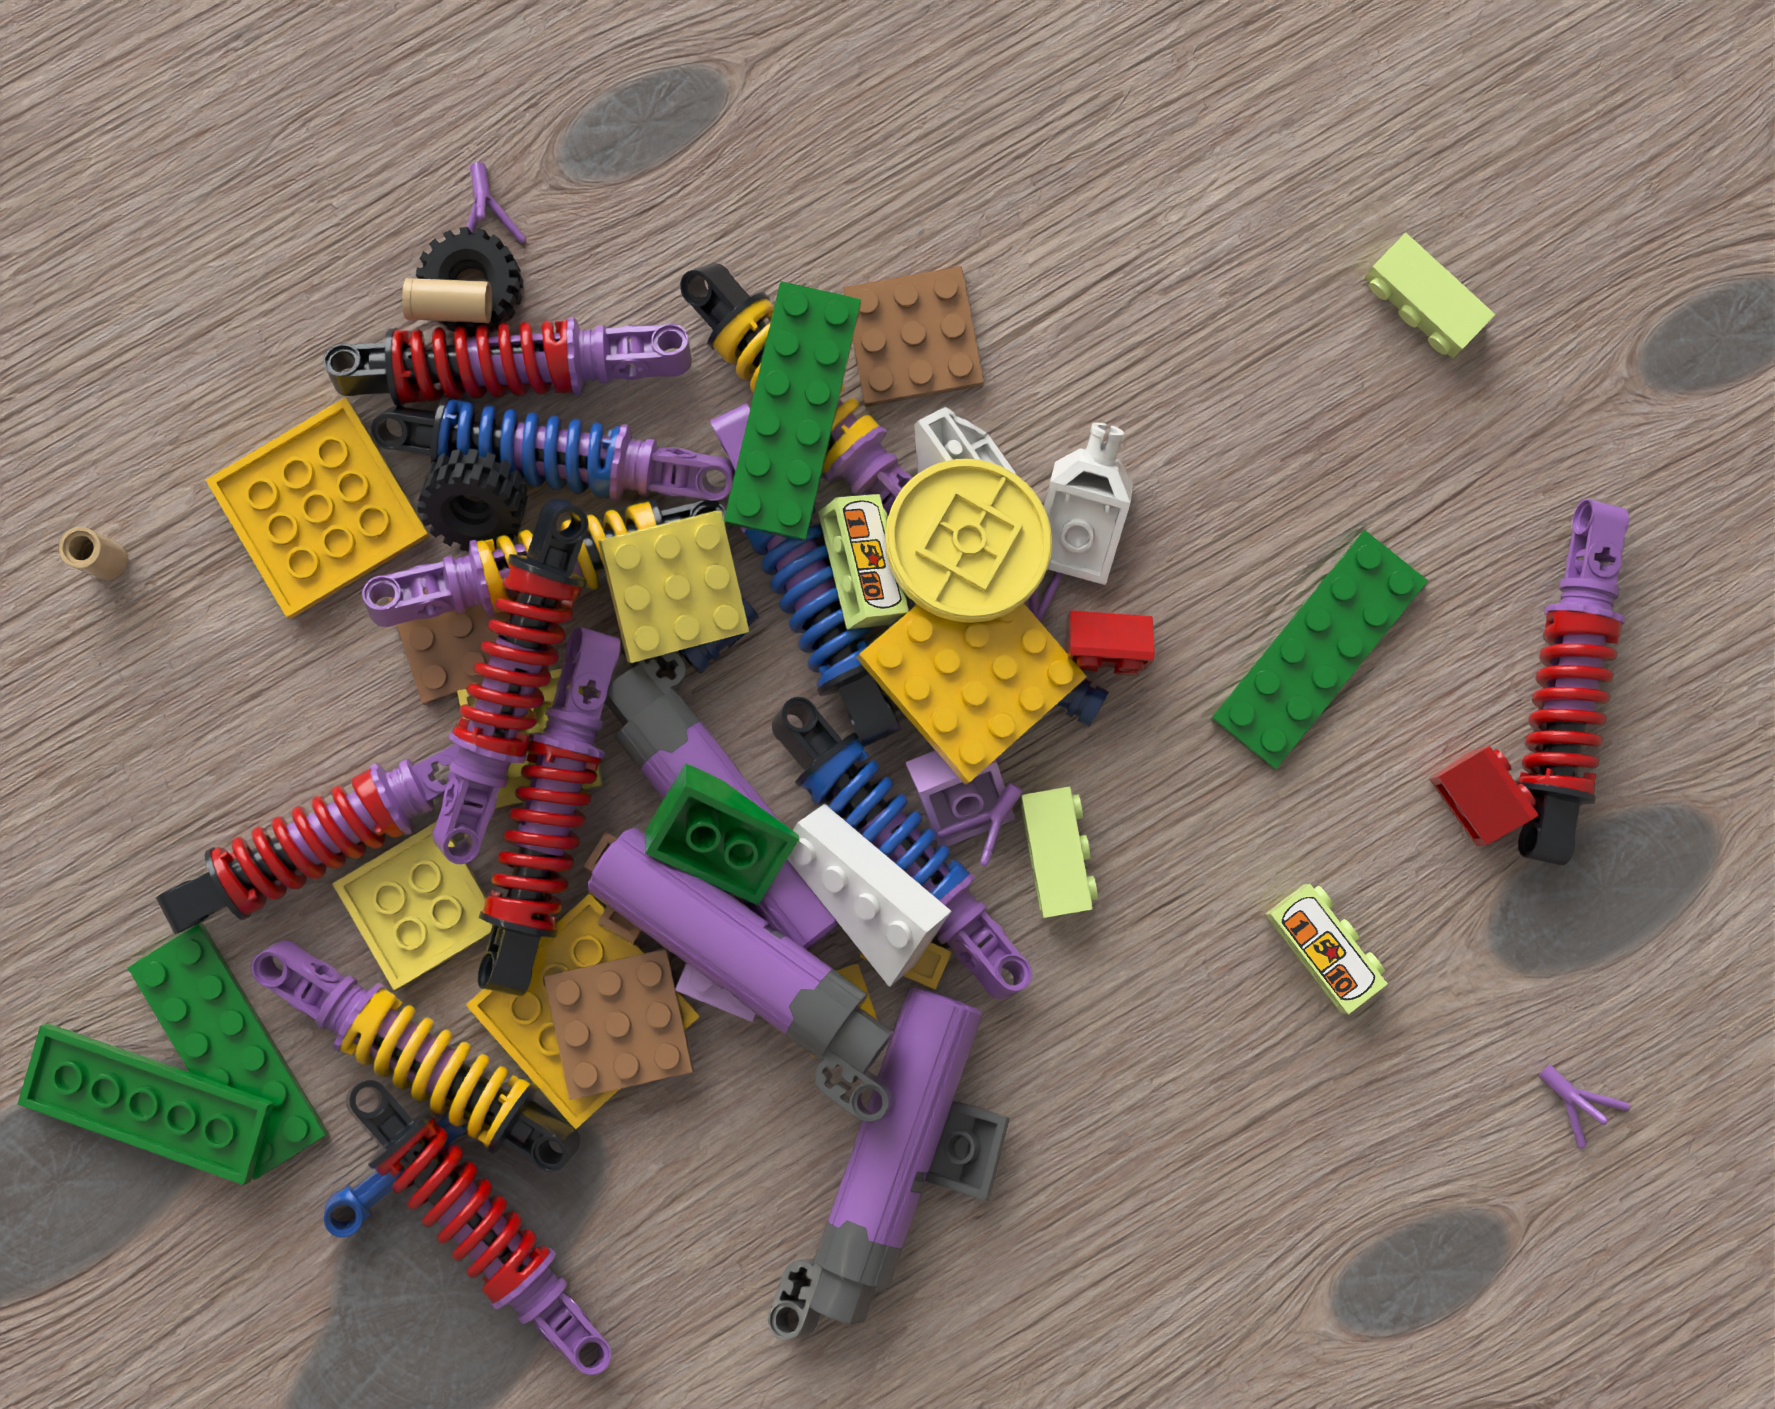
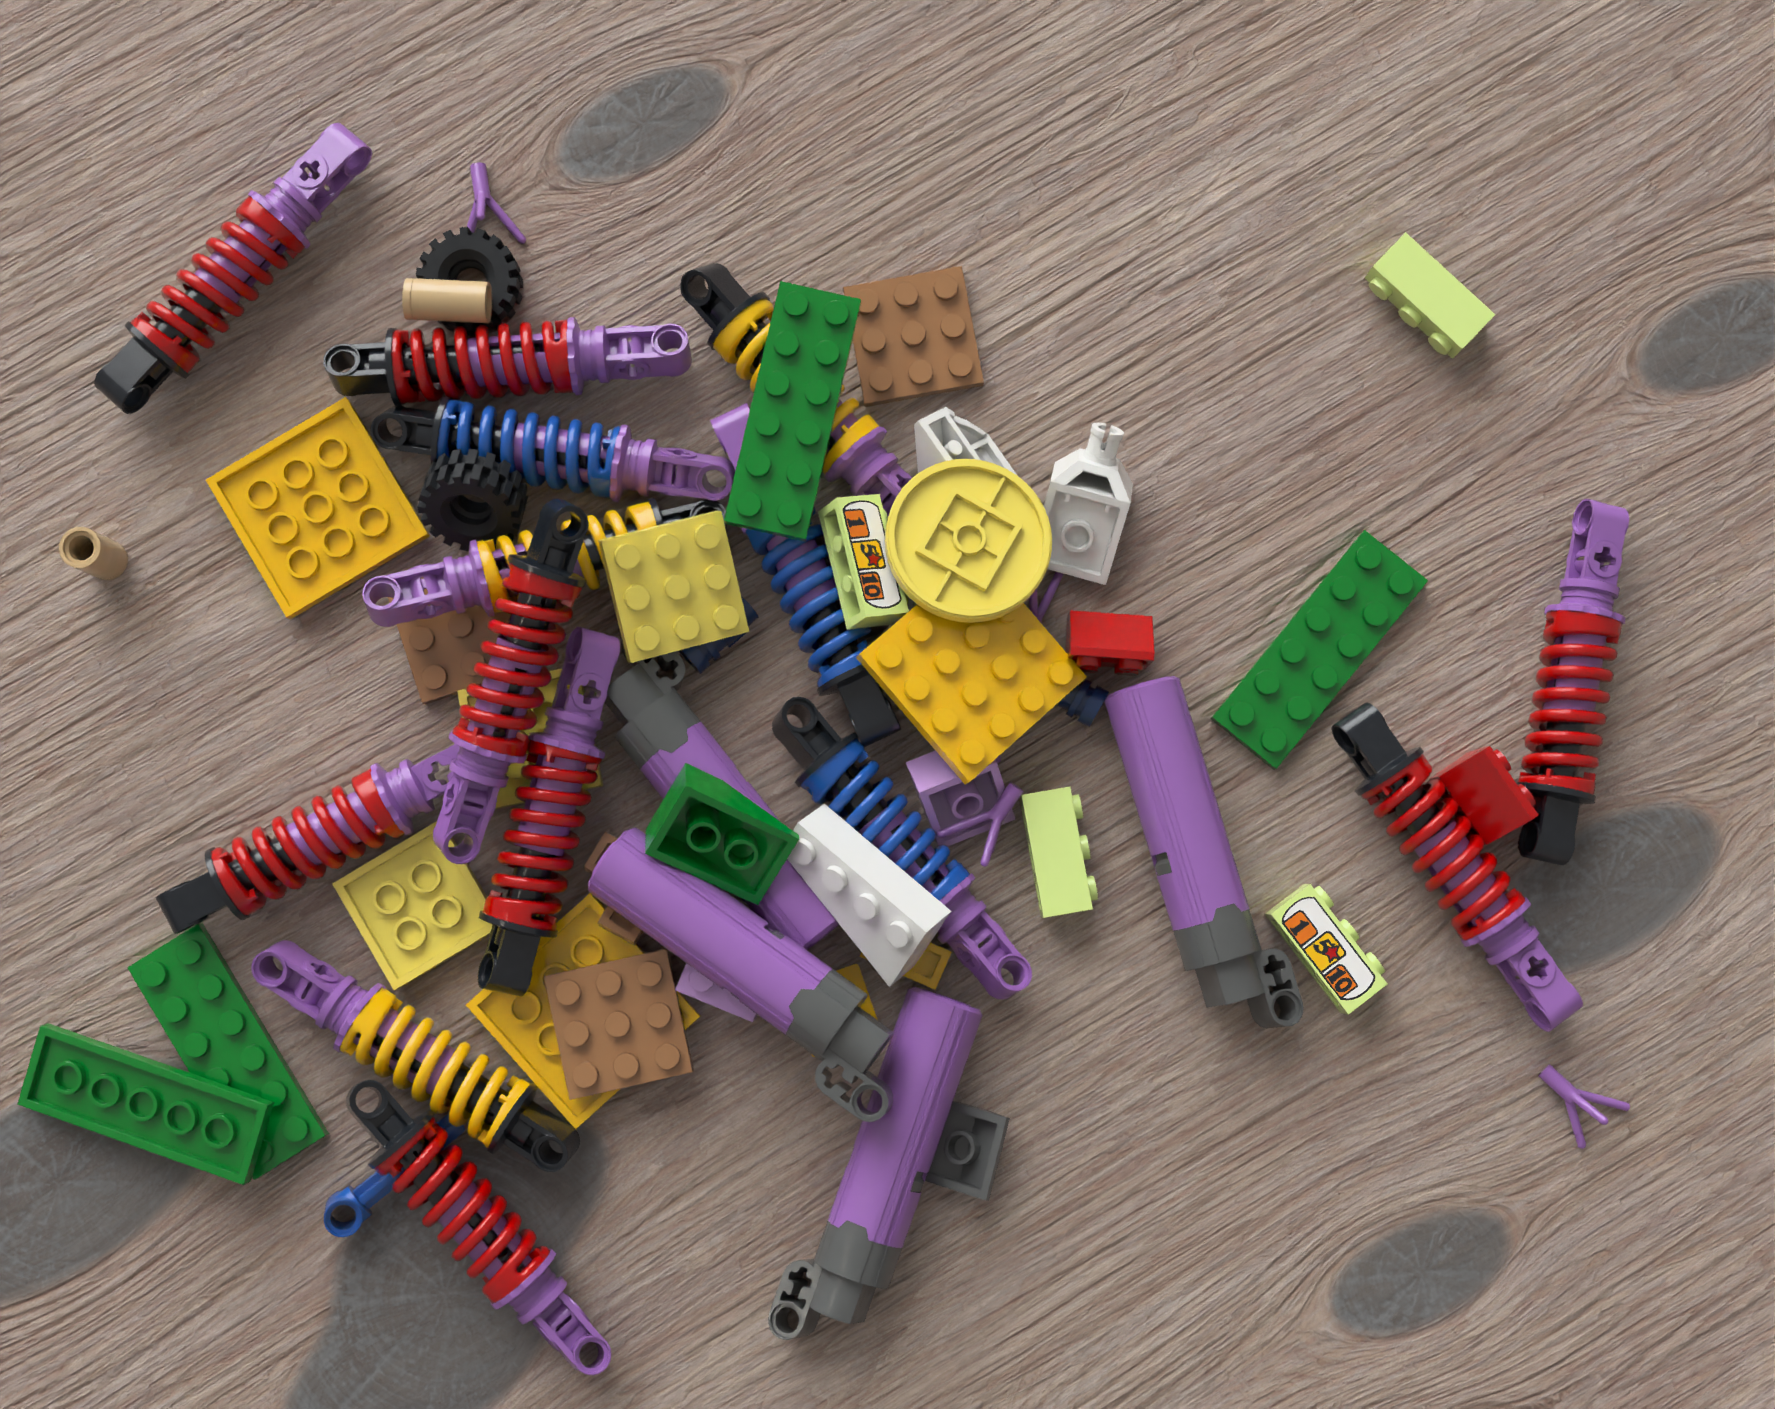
(266, 230): none -> piece
(1195, 856): none -> medium lavender piece
(1467, 878): none -> piece

